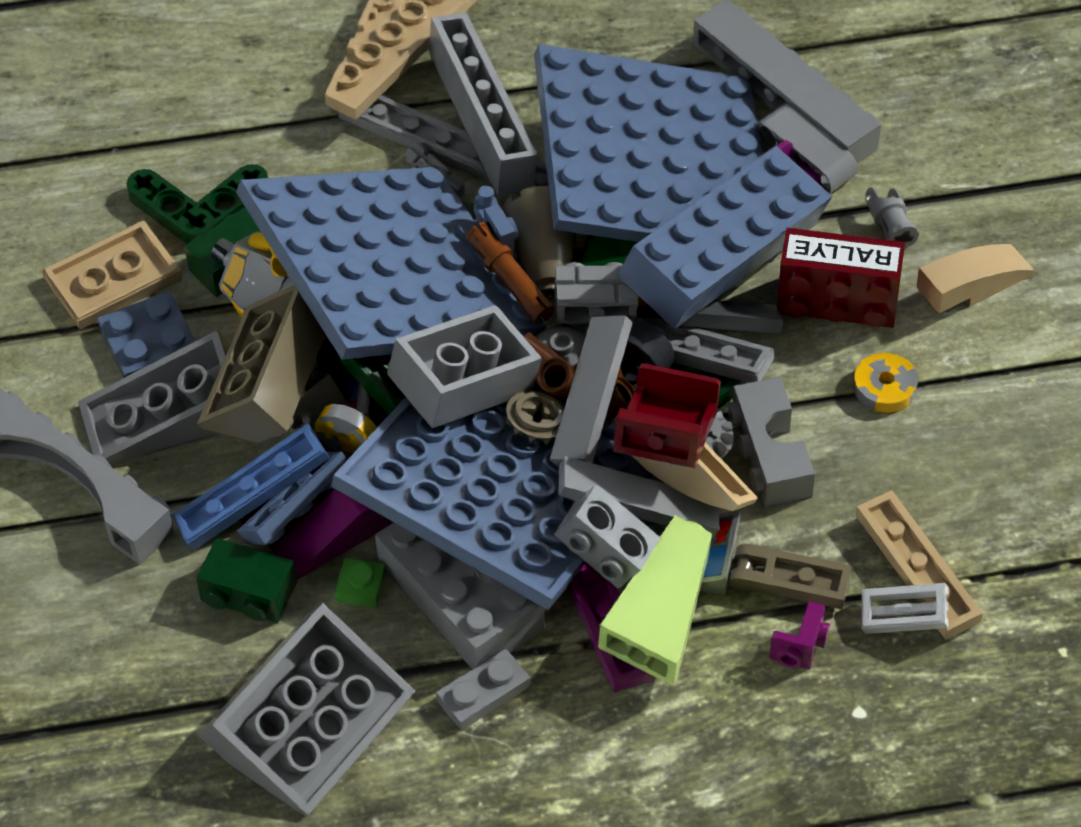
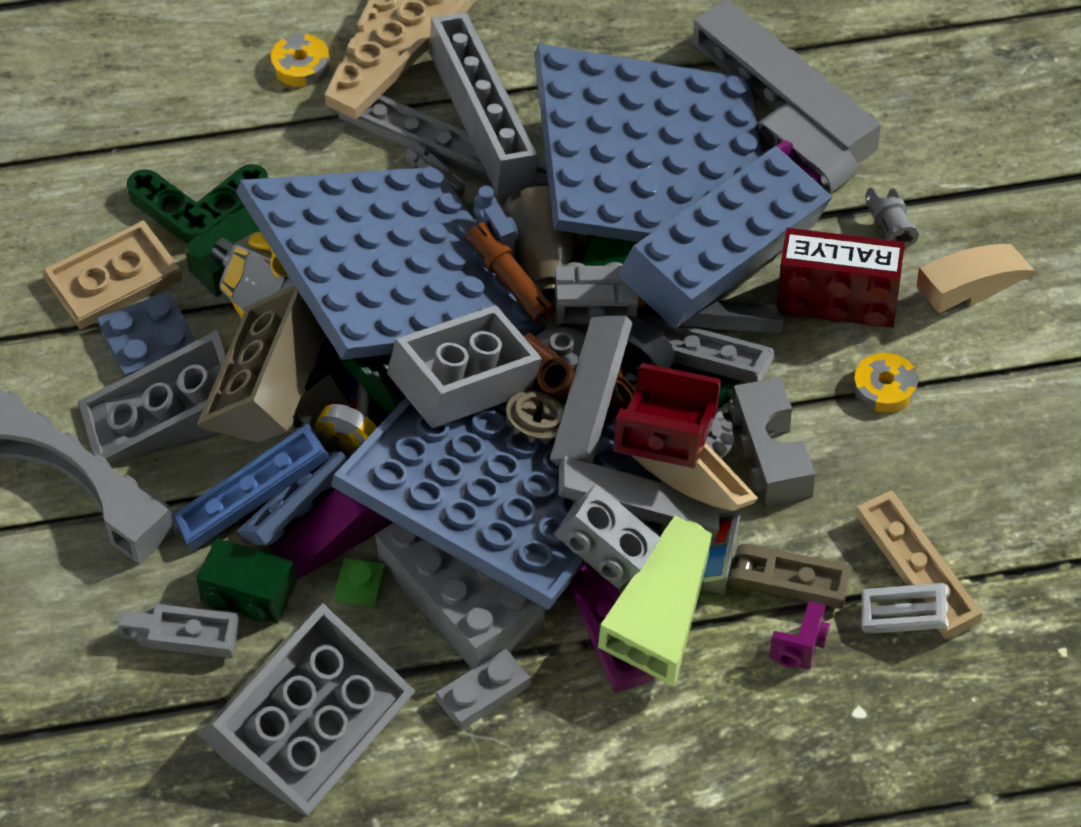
(182, 630): none -> light grey hinge
(300, 59): none -> yellow piece

